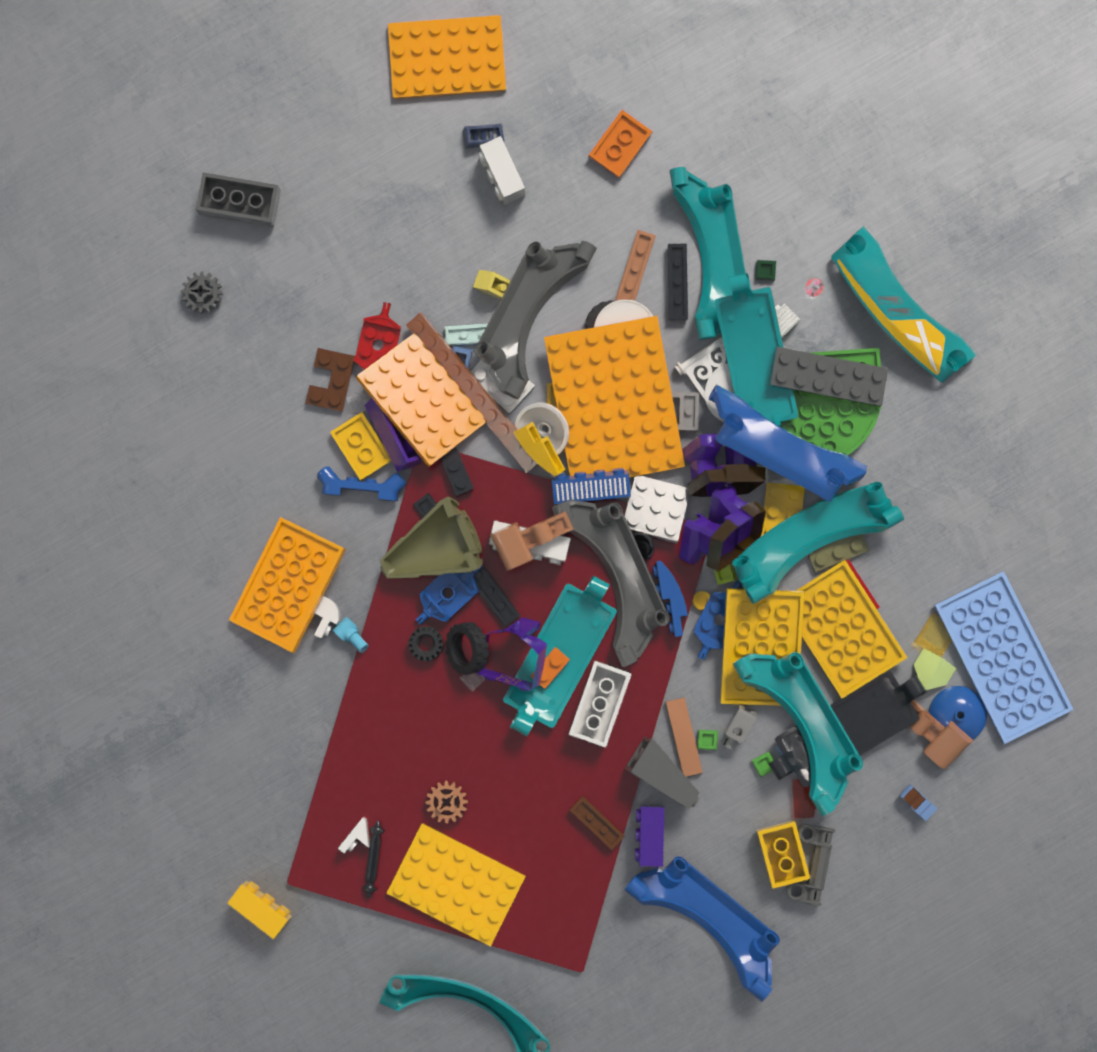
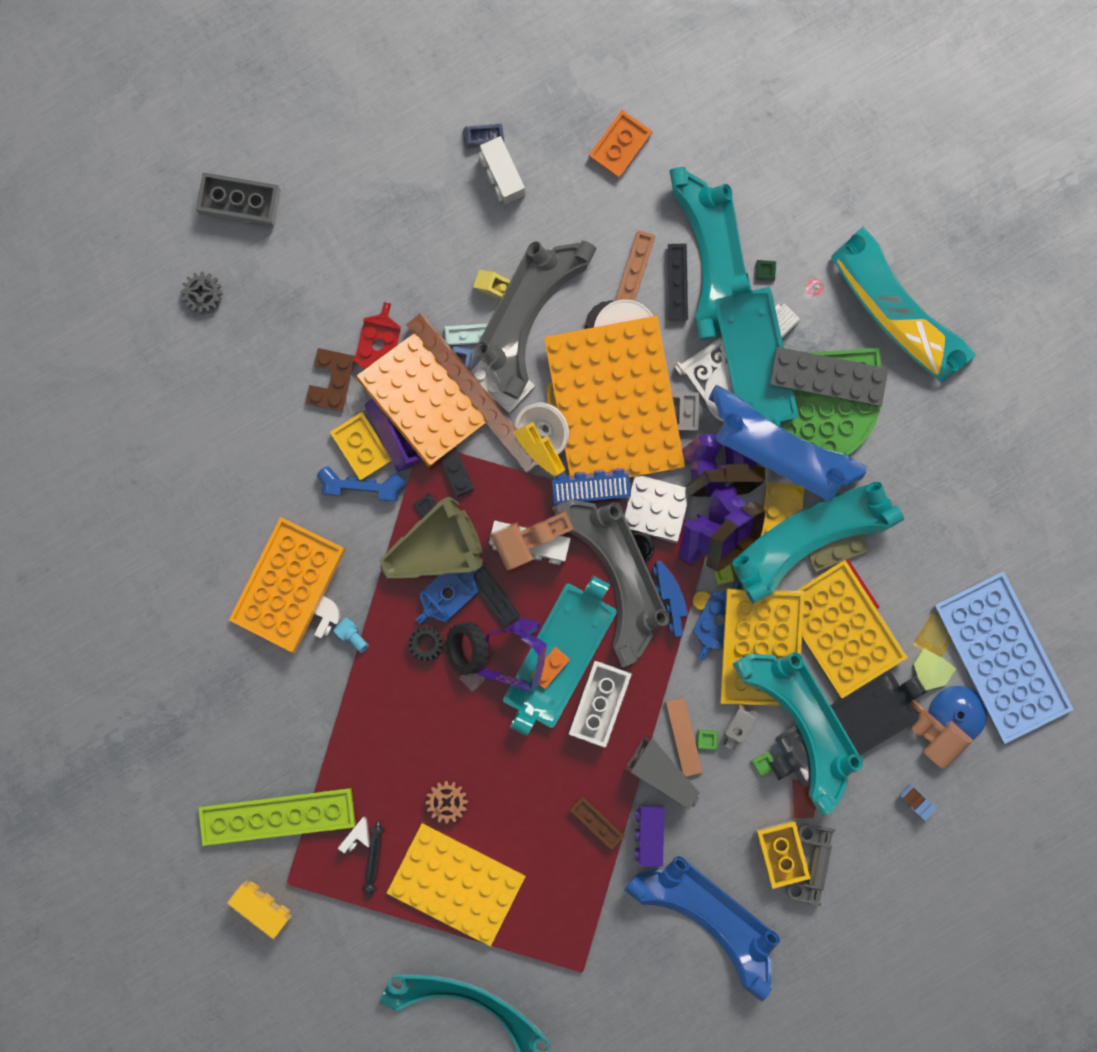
(277, 817): none -> lime plate
(447, 57): light orange plate -> none

